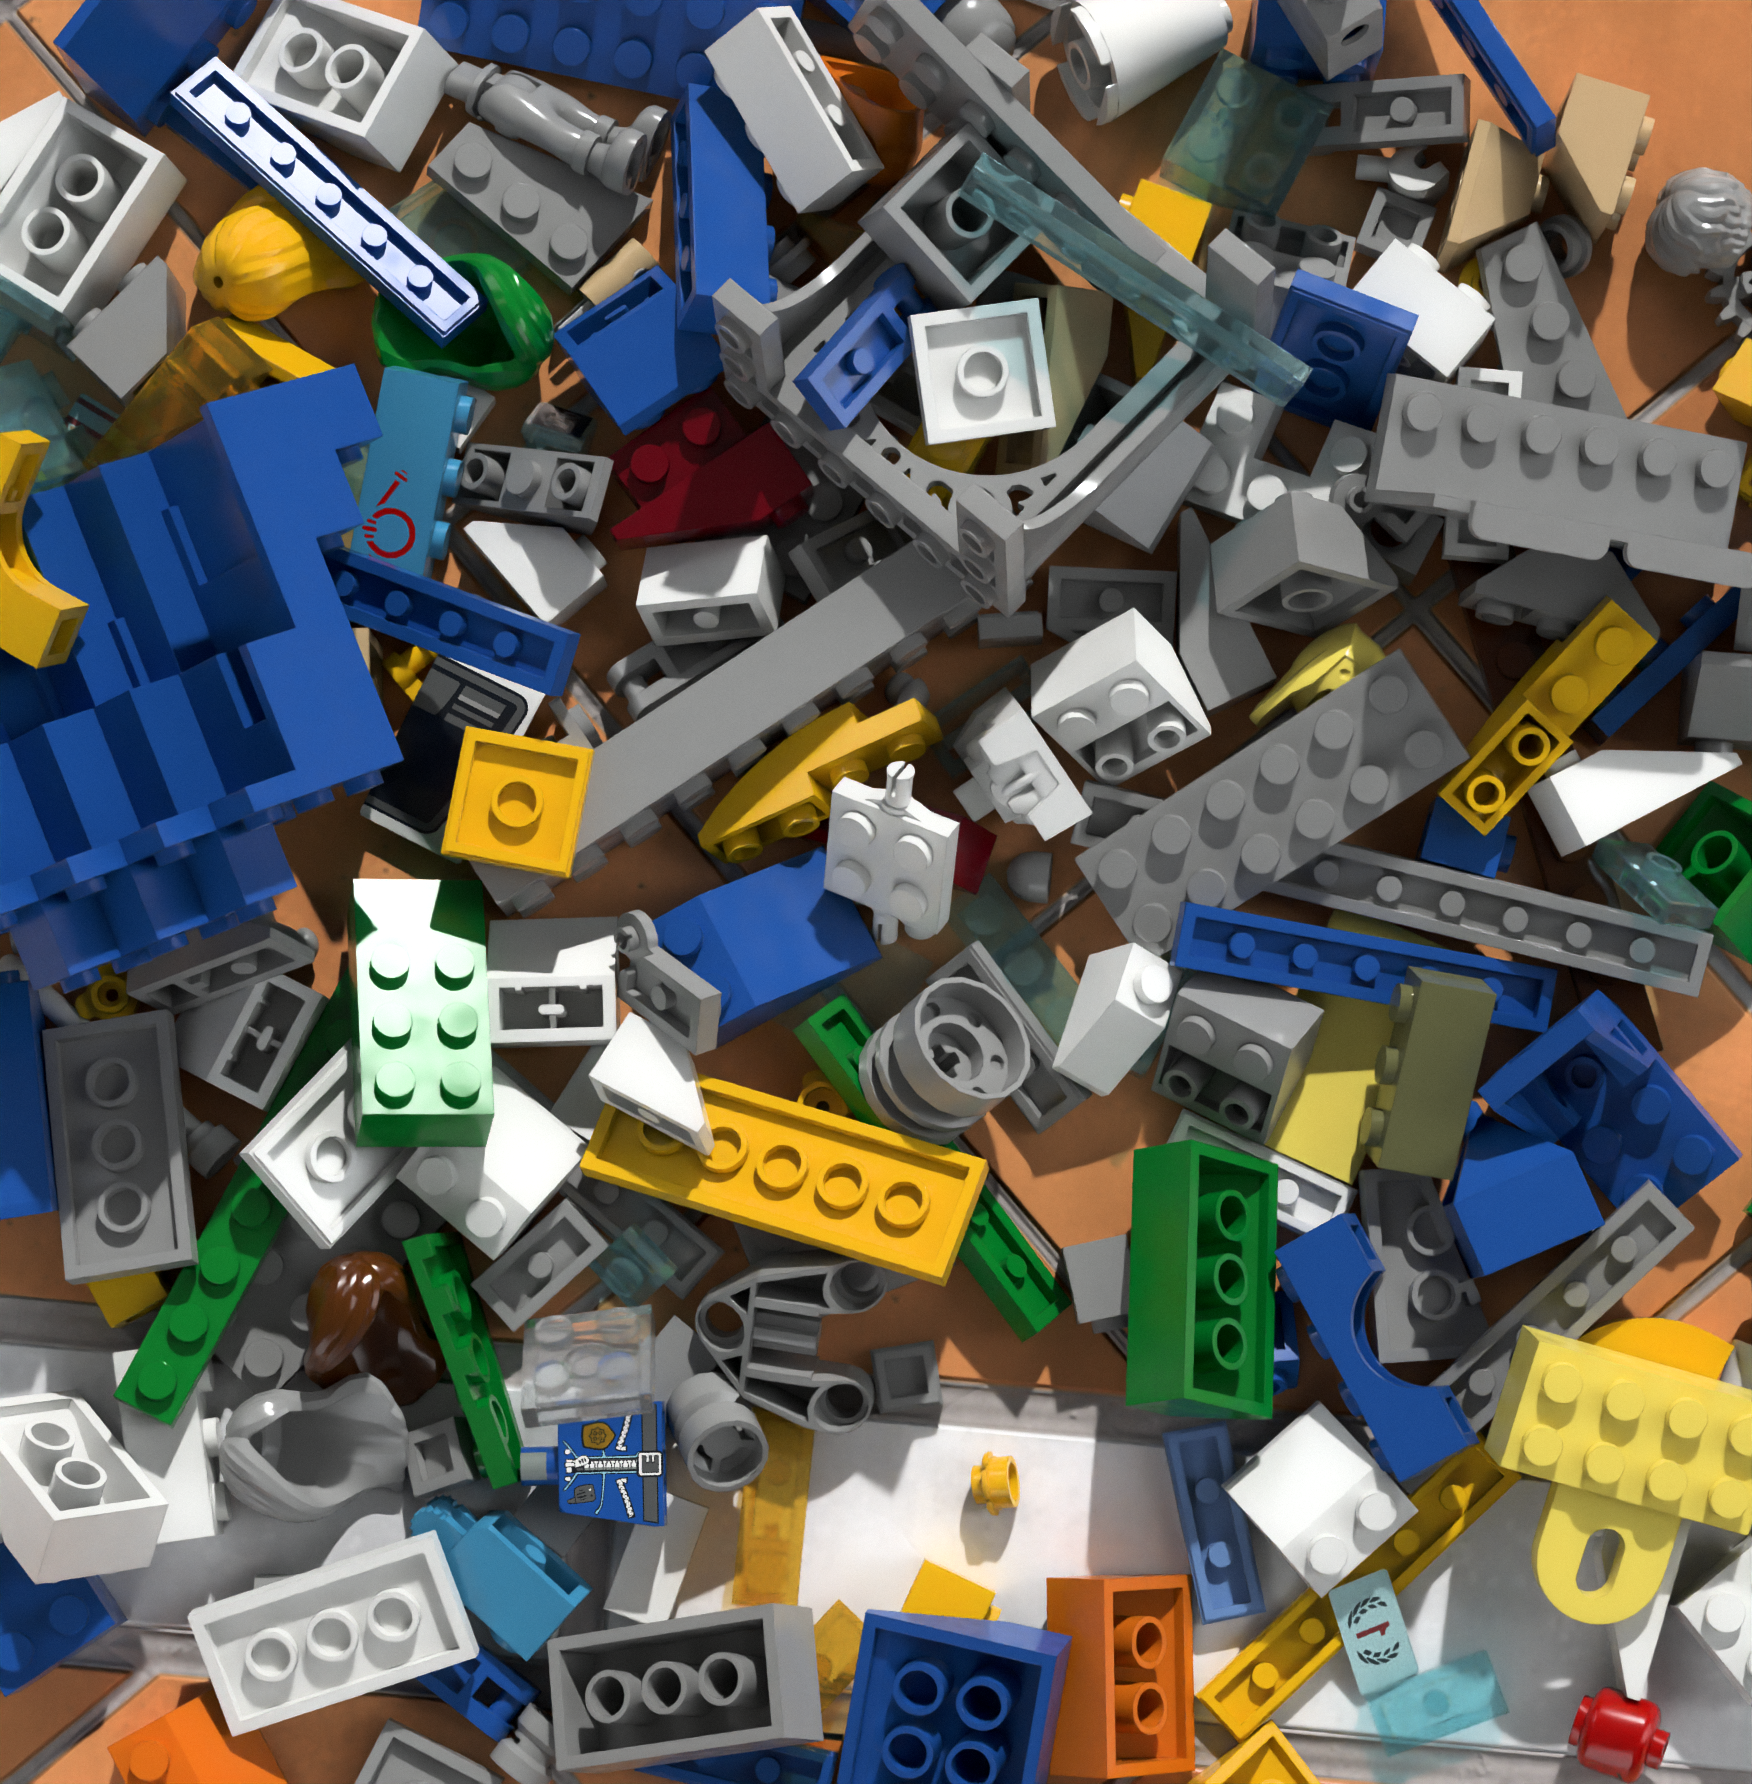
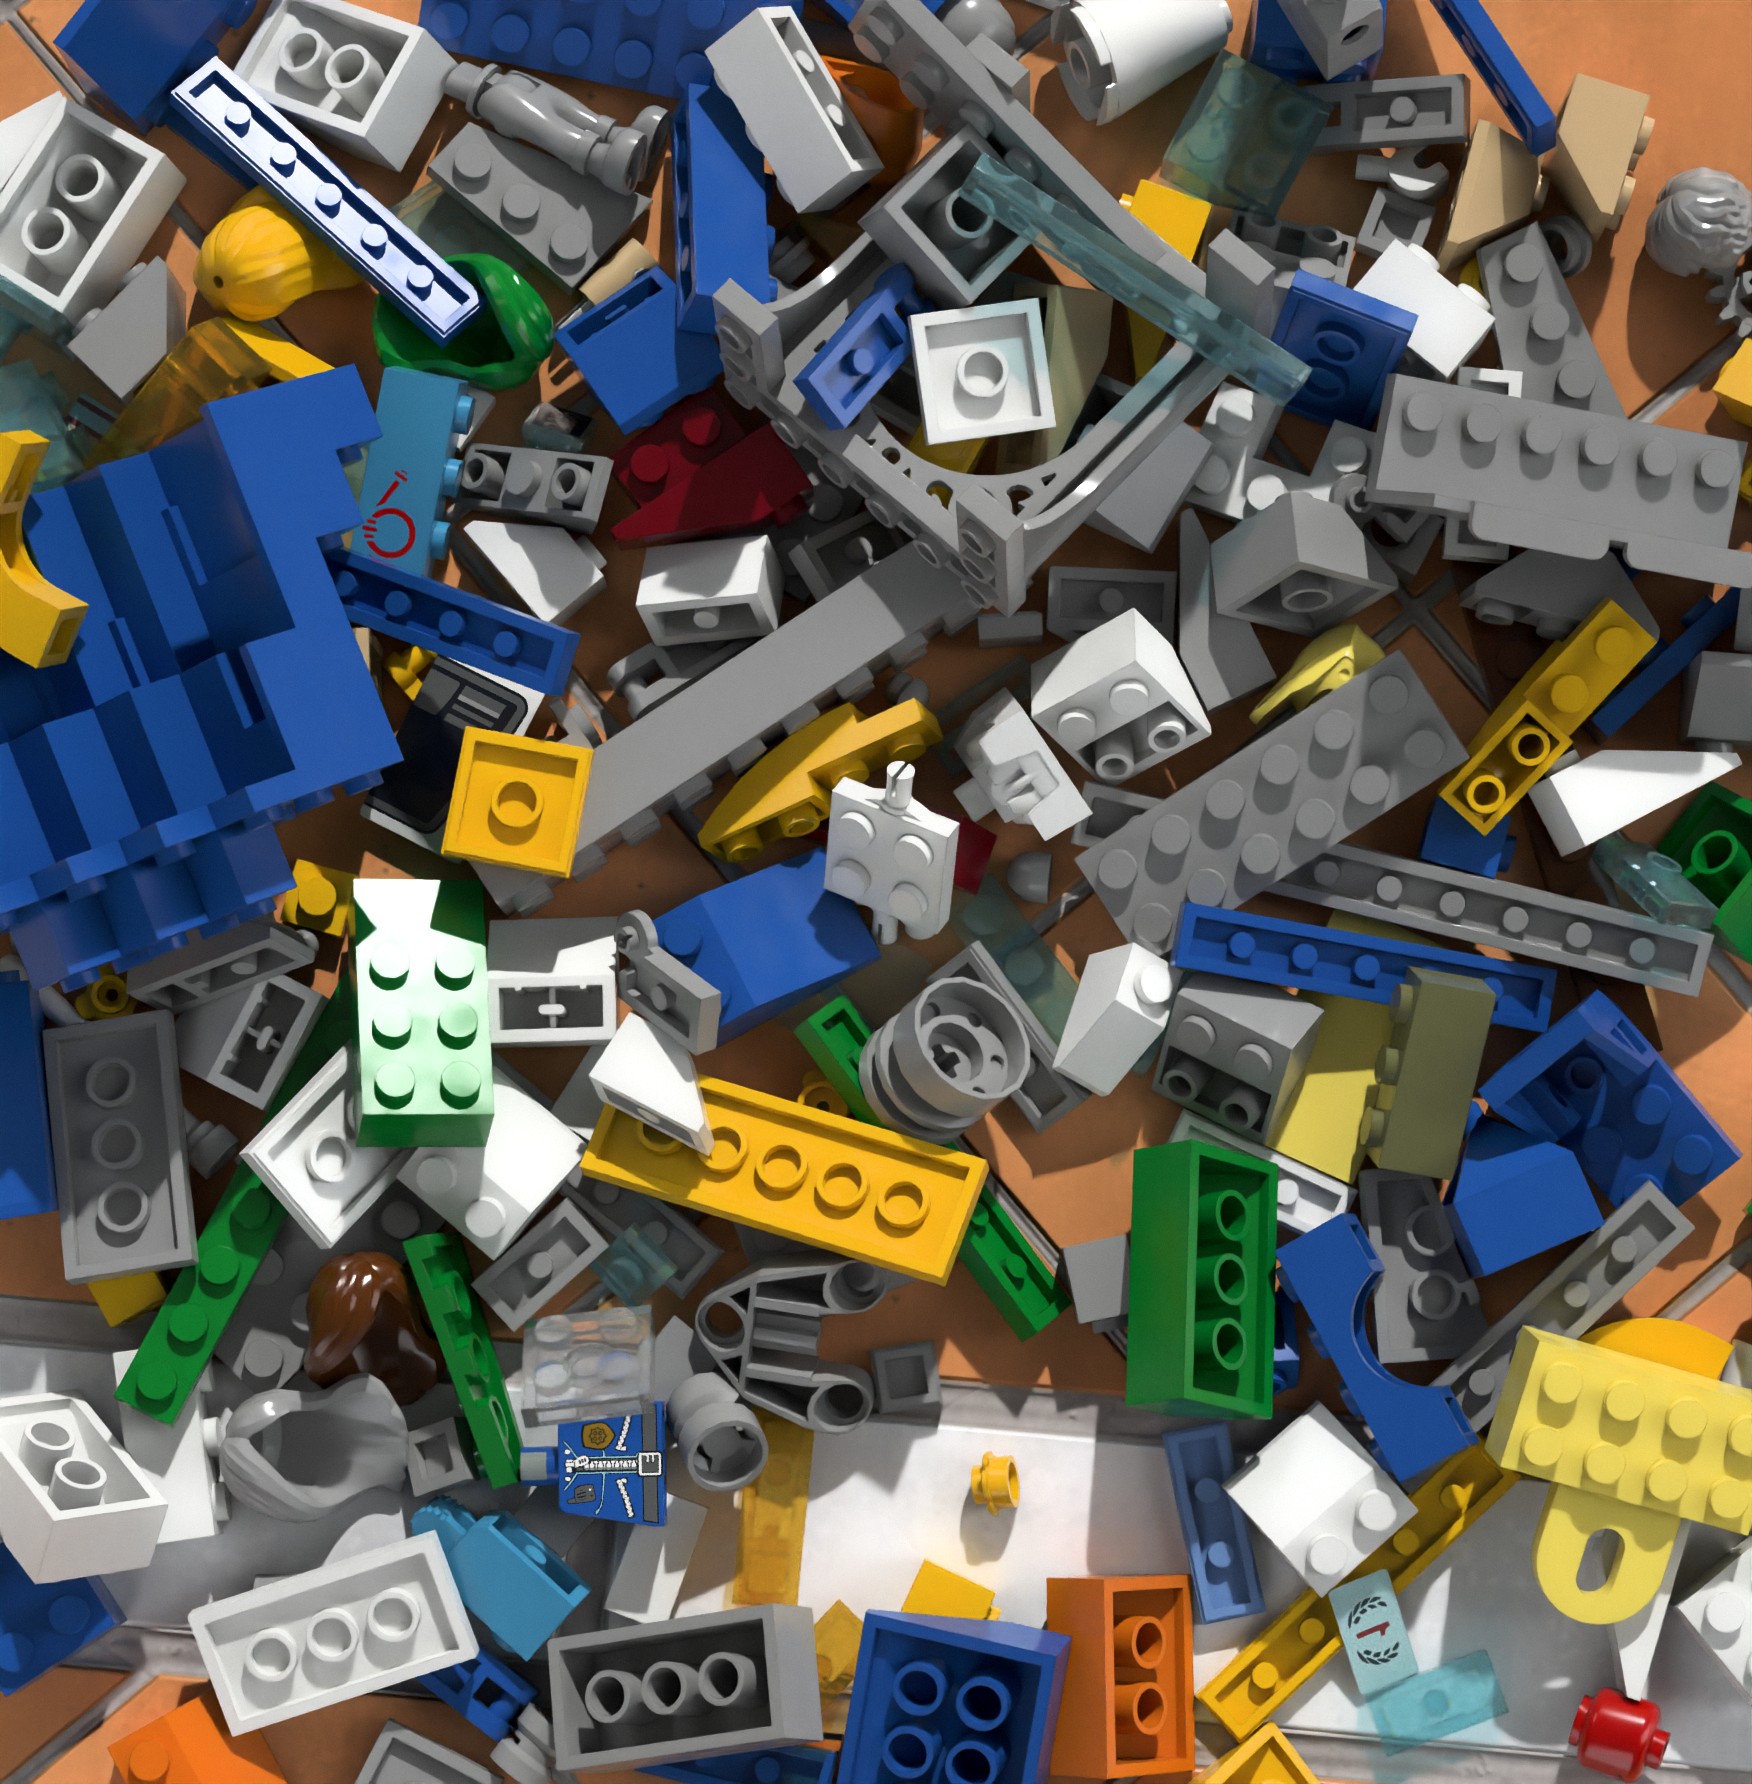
(319, 899): none -> yellow plate

